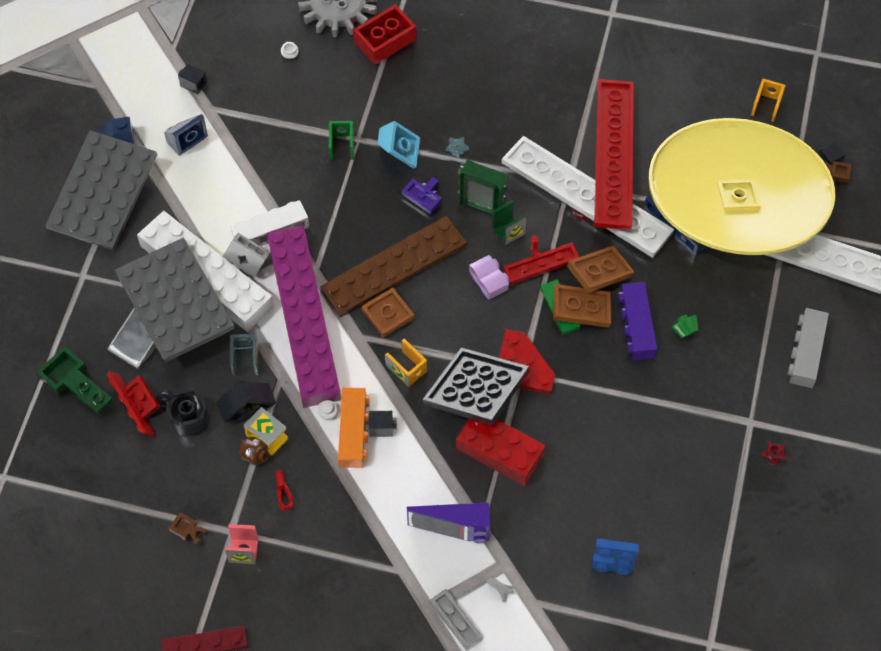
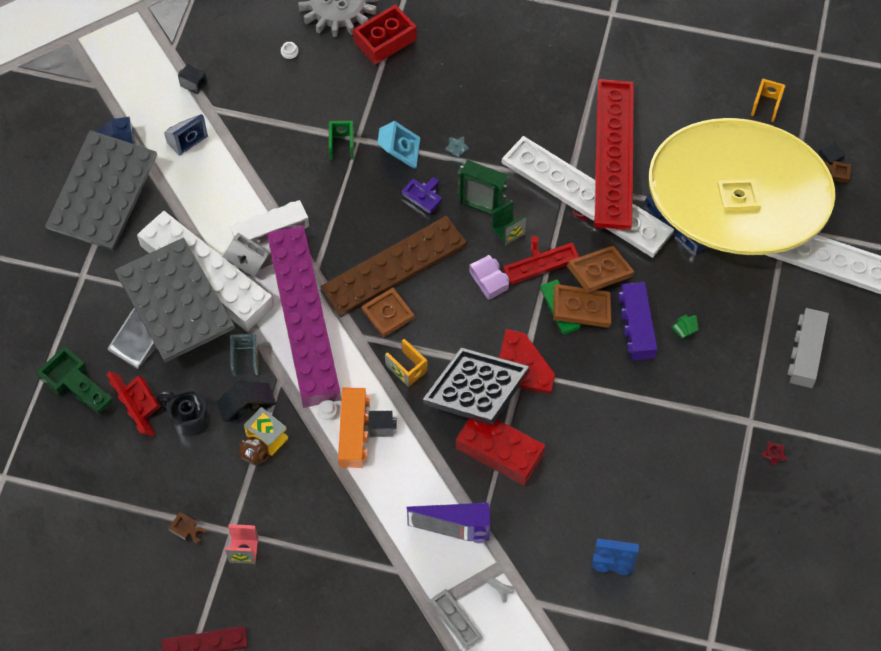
(282, 485): red piece -> none

